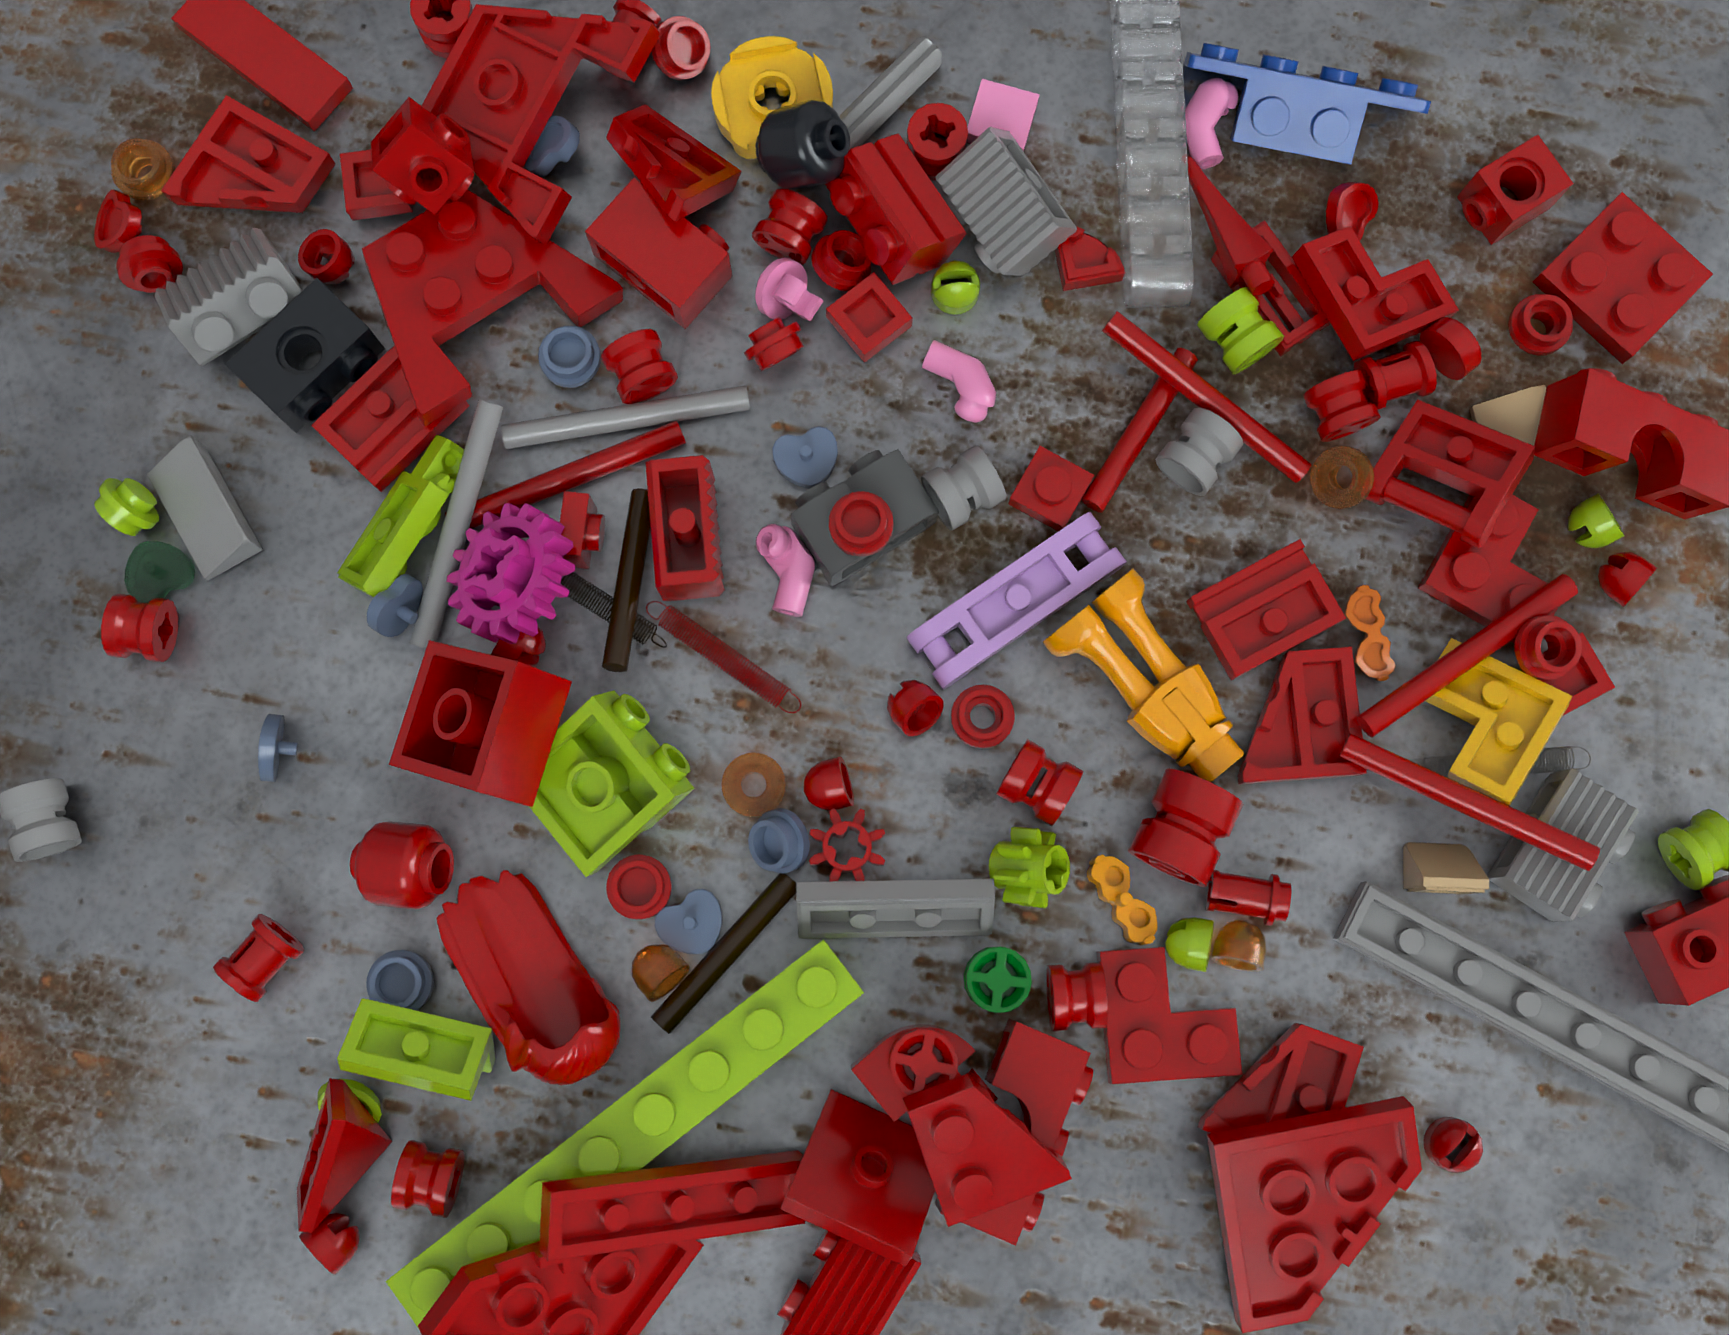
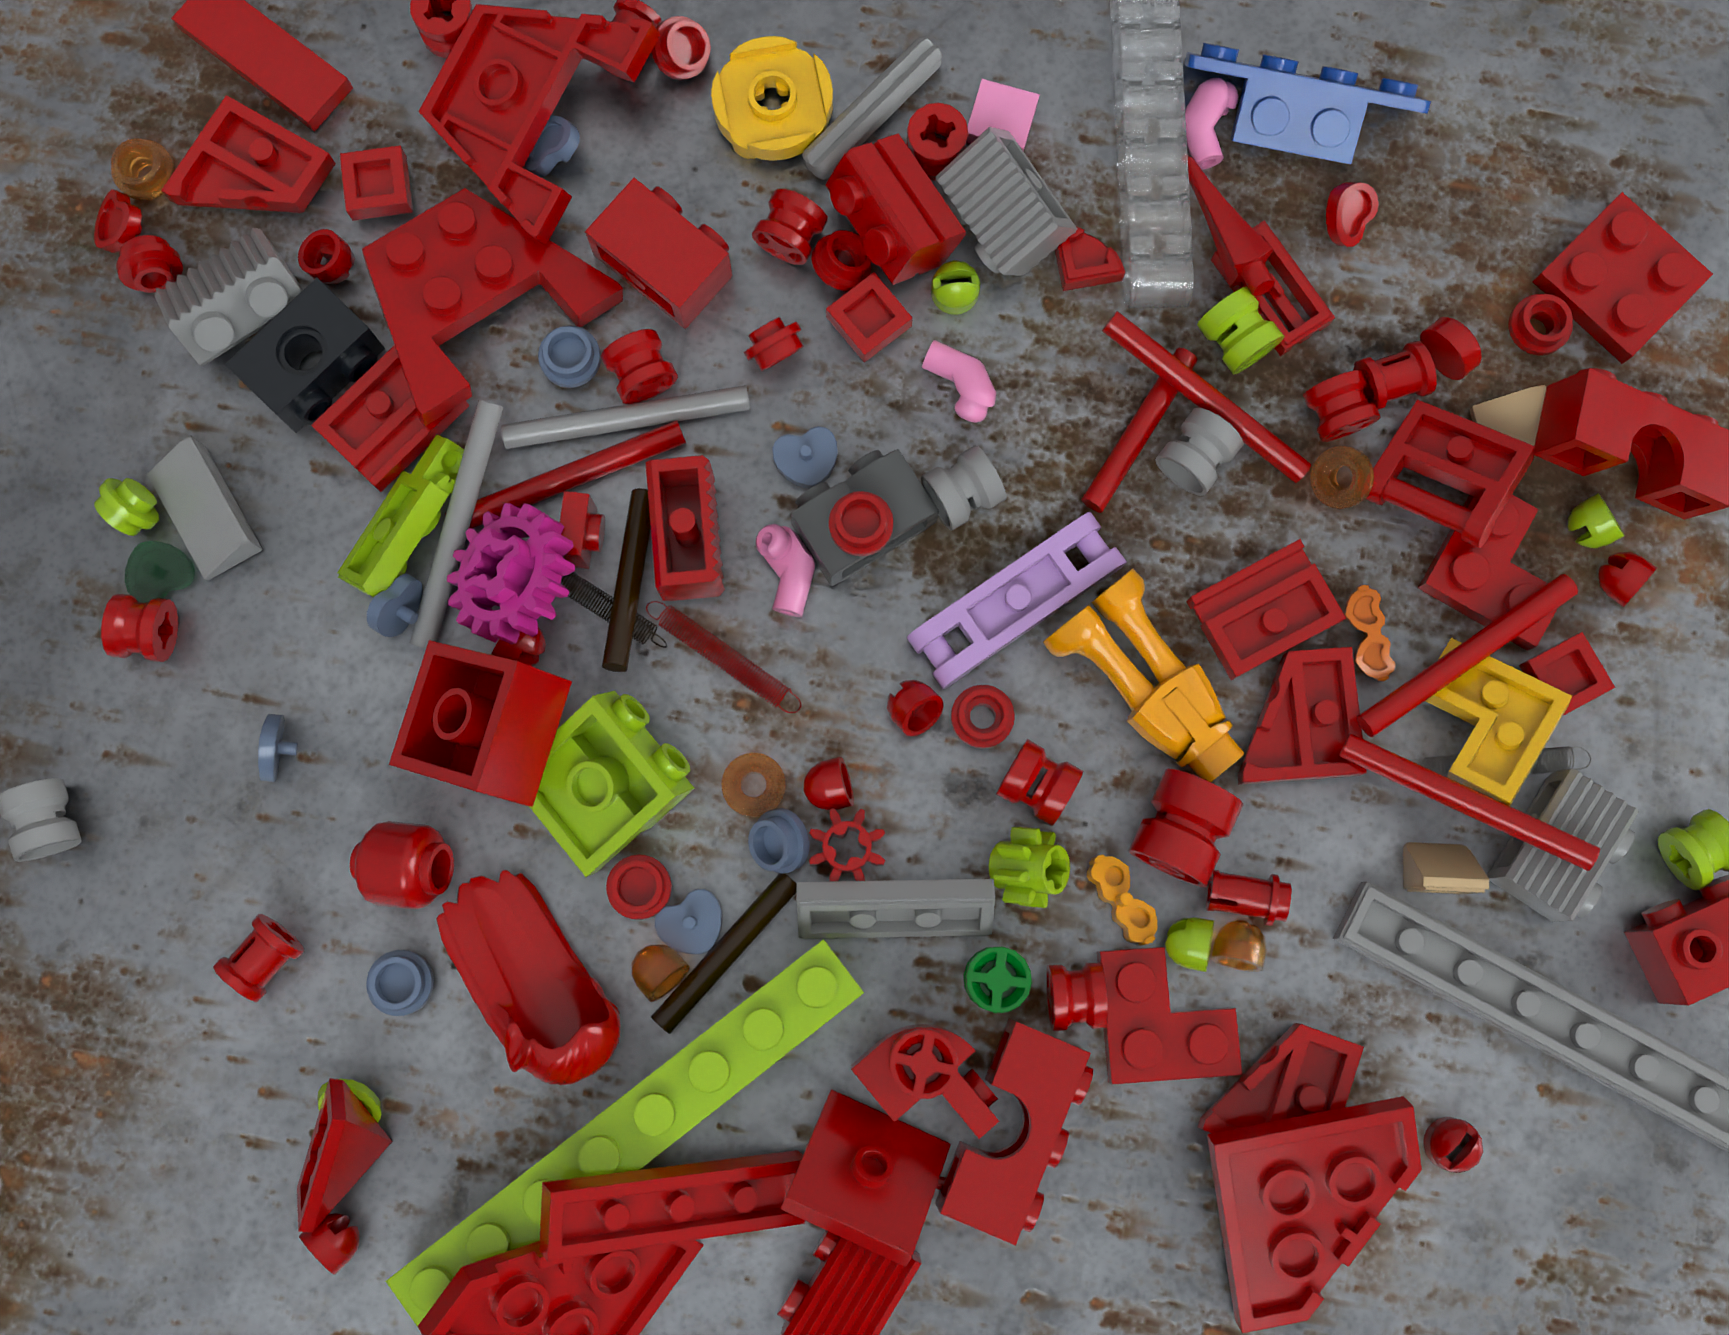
(417, 1049): lime panel -> none
(423, 157): red brick -> none
(427, 1178): red wheel -> none
(670, 162): red wing -> none
(784, 291): bright pink plate -> none
(802, 145): black head -> none
(978, 1150): red wing -> none
(1050, 489): red plate -> none
(1361, 304): red plate -> none
(1526, 171): red brick -> none
(1562, 642): red plate -> none

